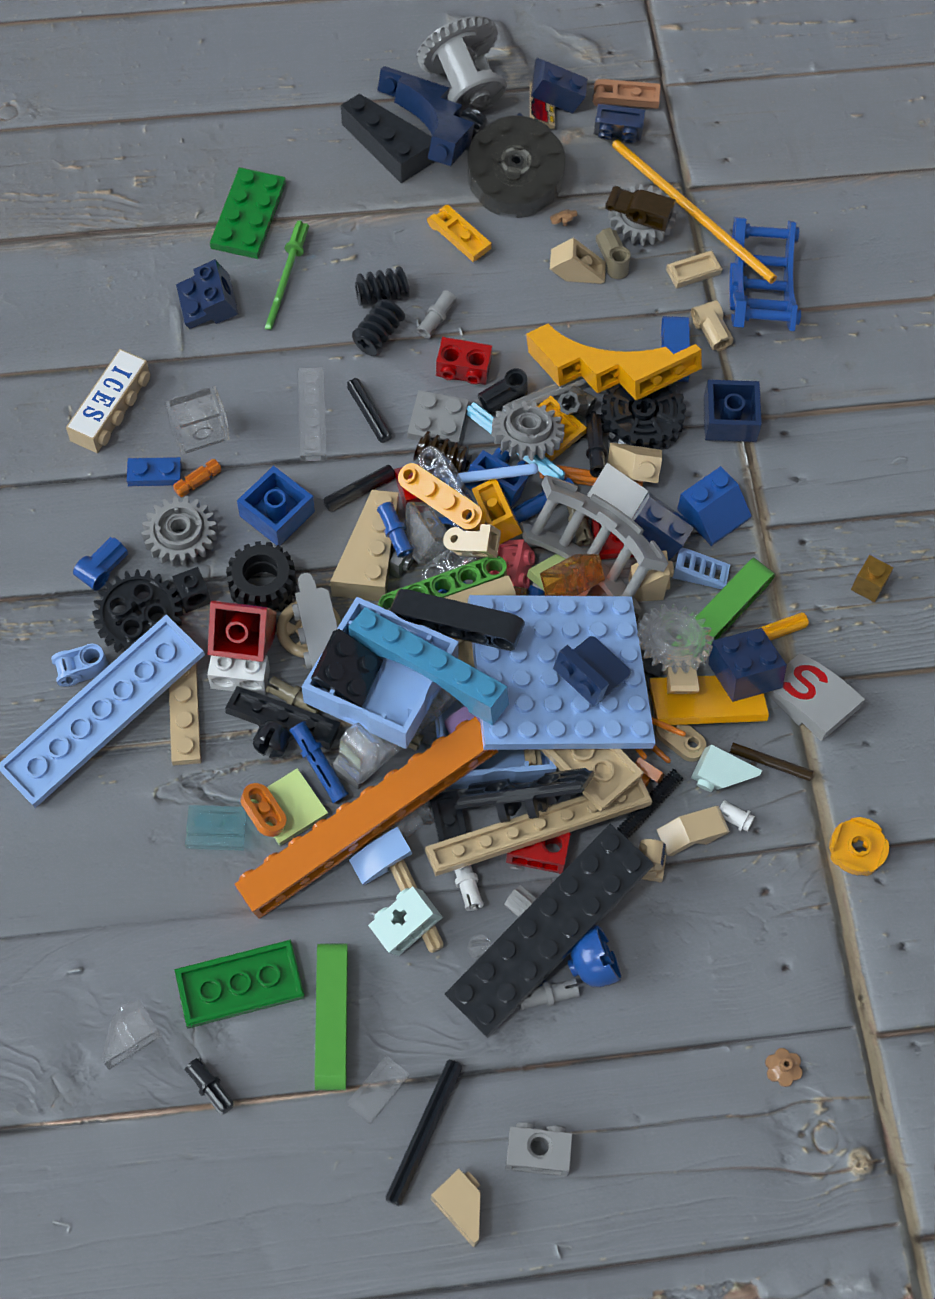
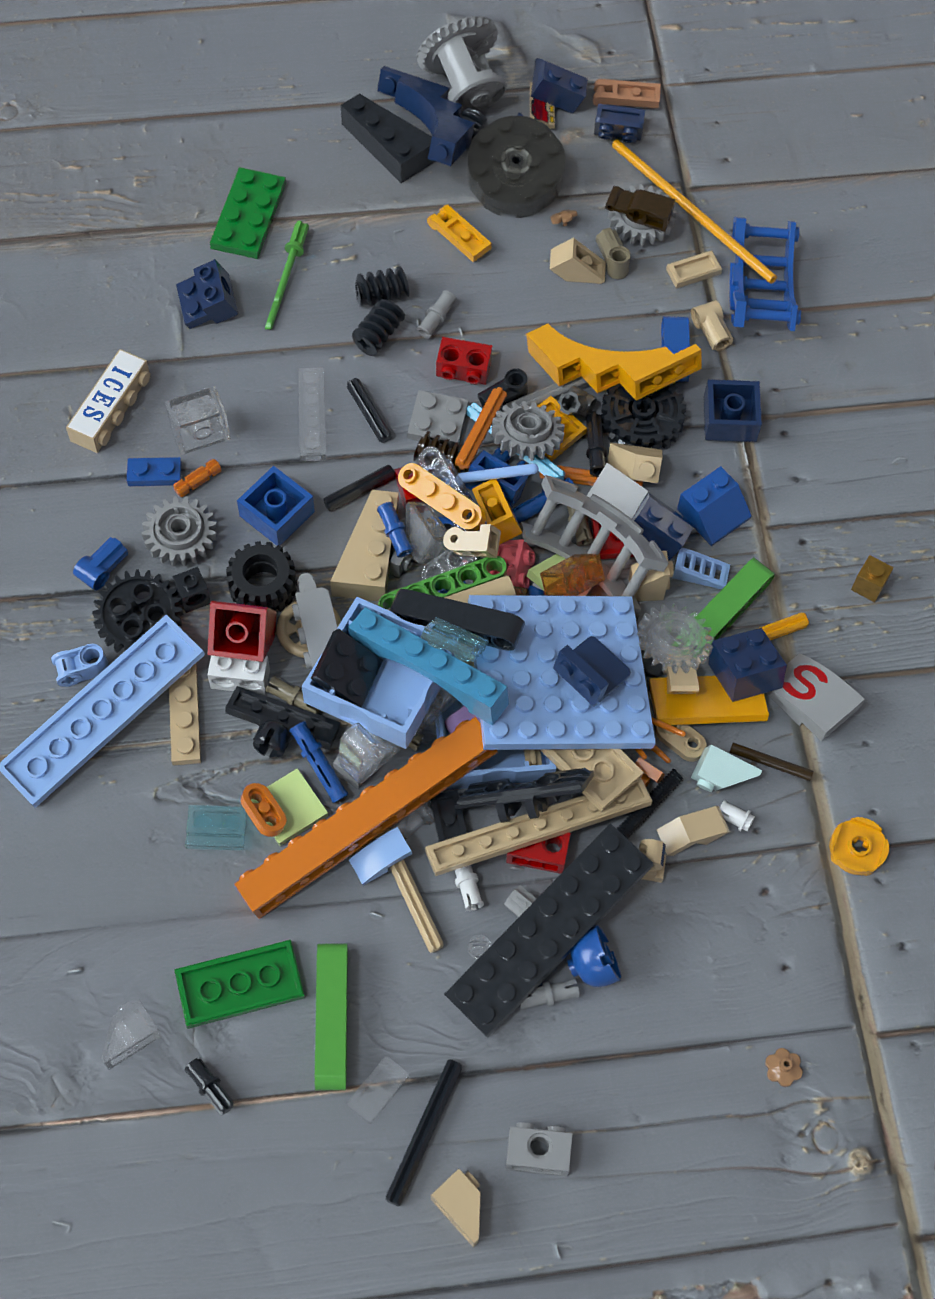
(419, 918): light aqua brick -> none
(447, 636): none -> clear light blue plate
(480, 428): none -> orange axle

